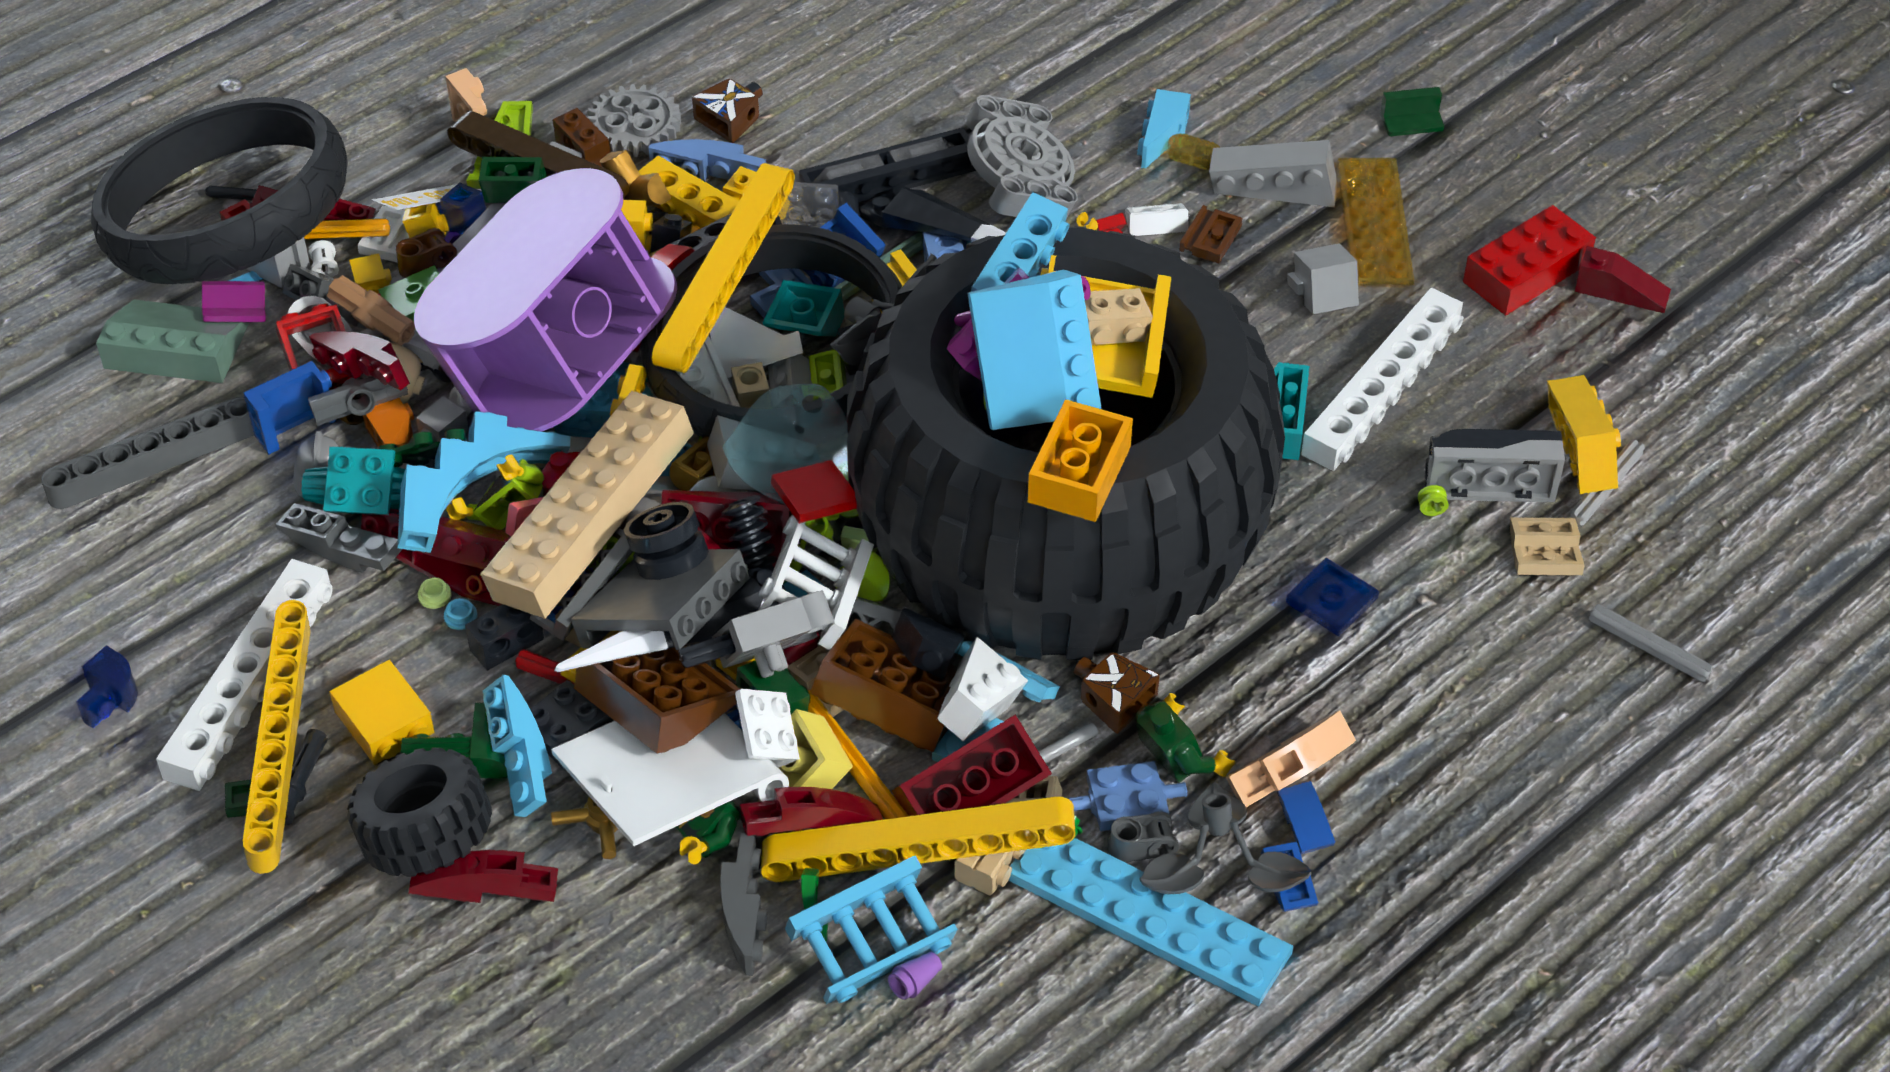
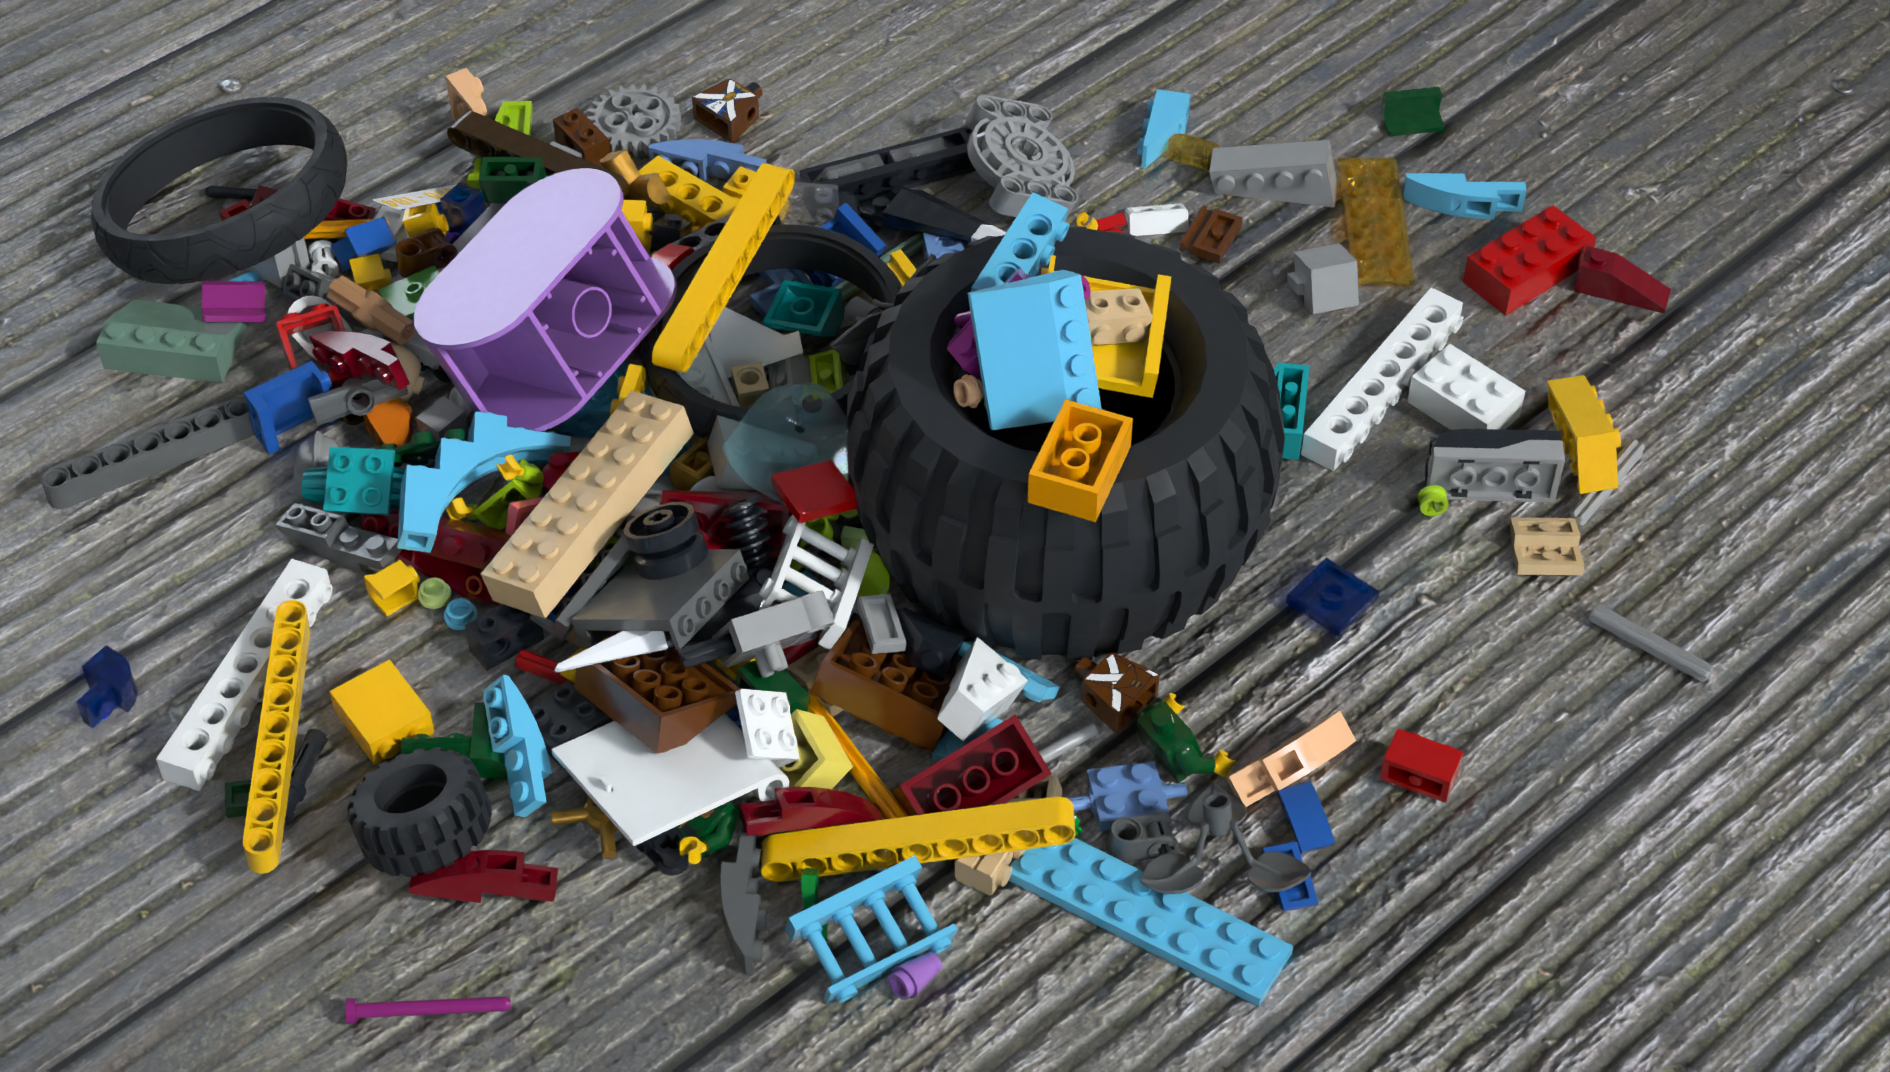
(364, 240): none -> blue slope
(393, 587): none -> yellow window
(424, 1007): none -> magenta bar
(665, 852): none -> black piece
(881, 623): none -> light grey tile
(968, 391): none -> light nougat plate
(1421, 765): none -> red brick
(1456, 197): none -> medium azure slope
(1464, 393): none -> white brick

